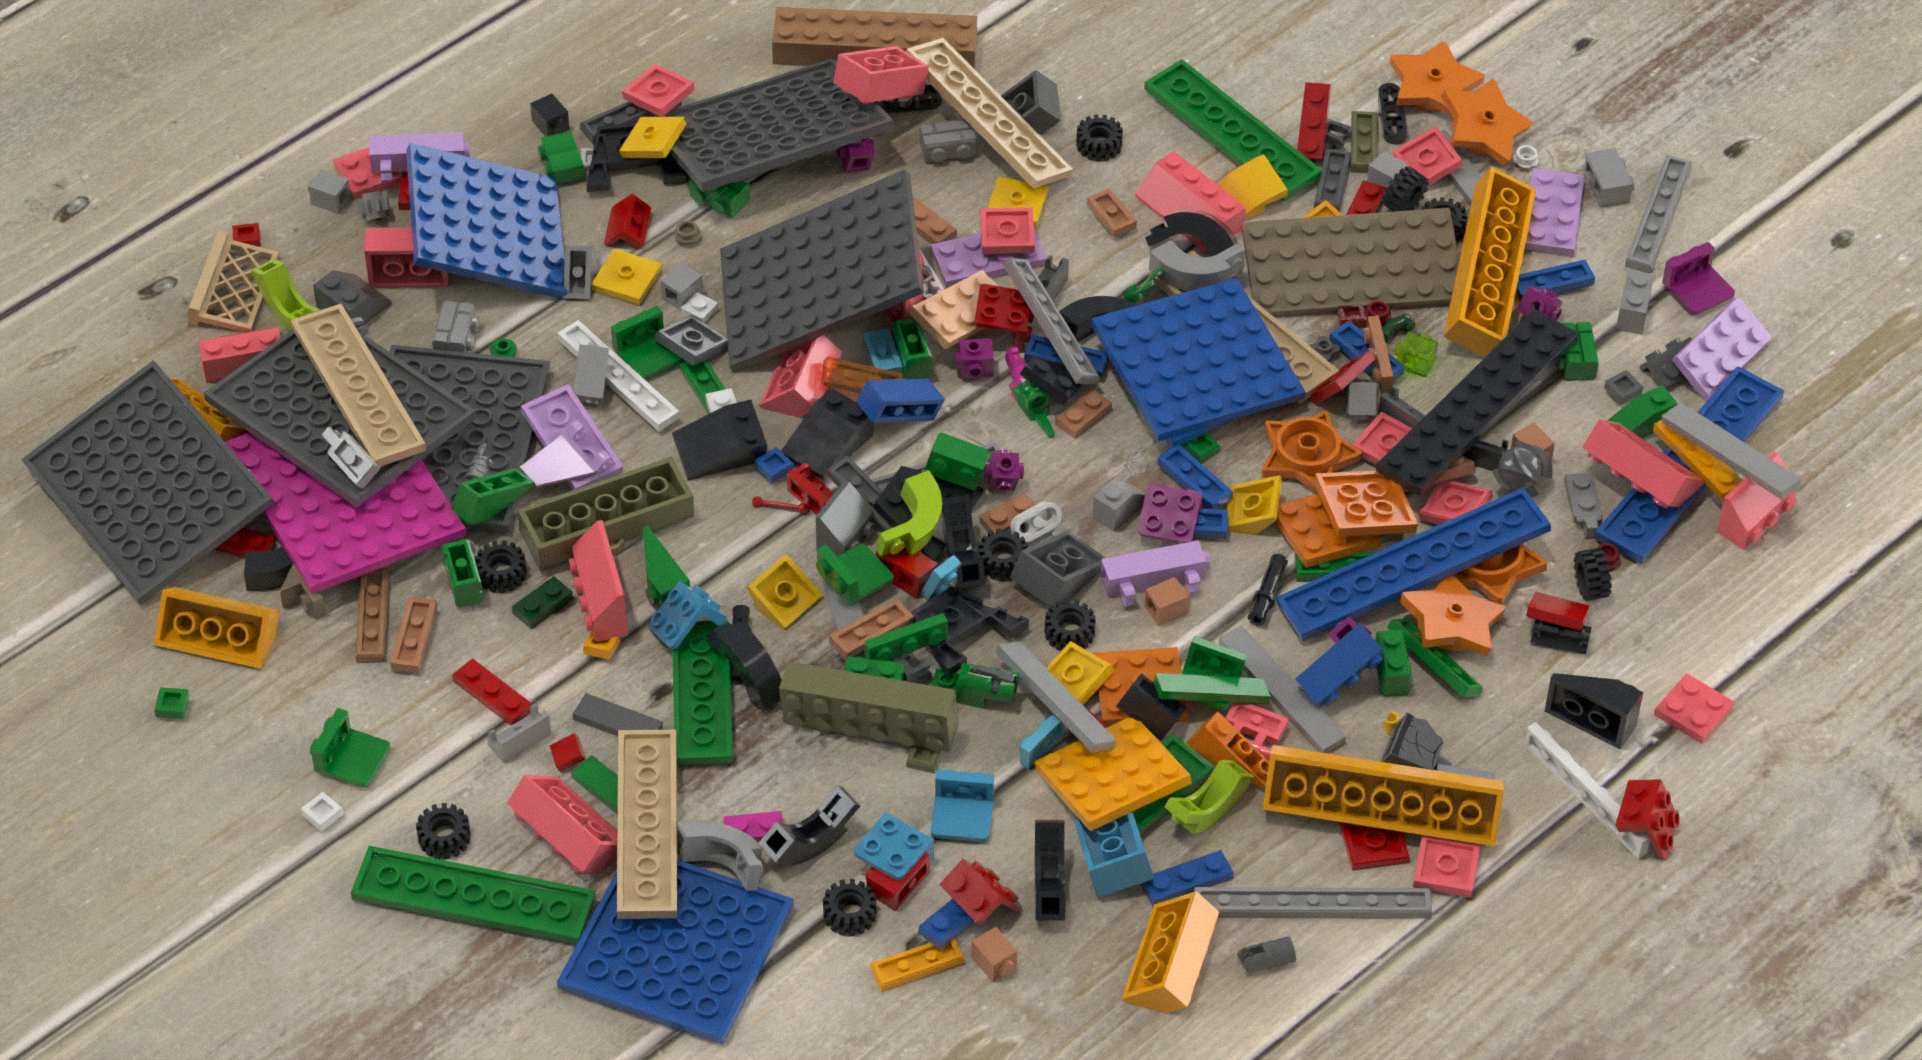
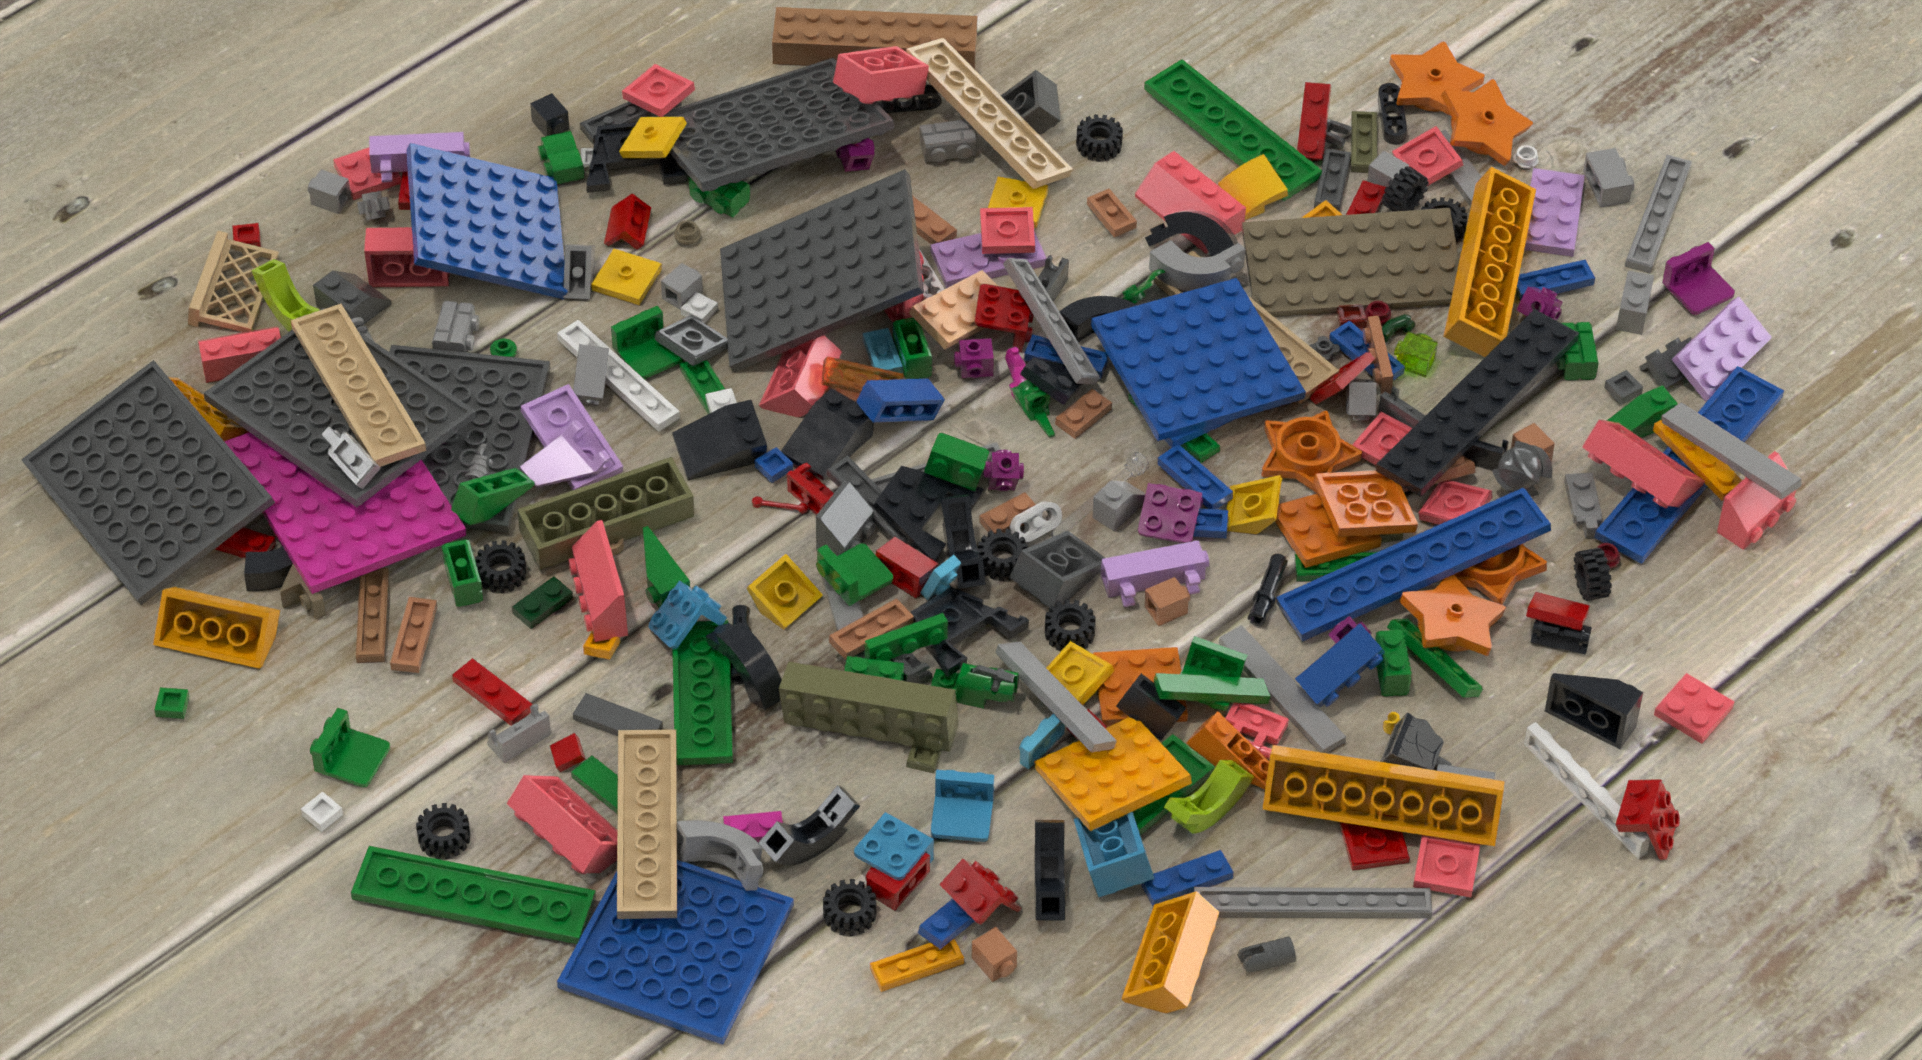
(925, 503): lime arch -> none

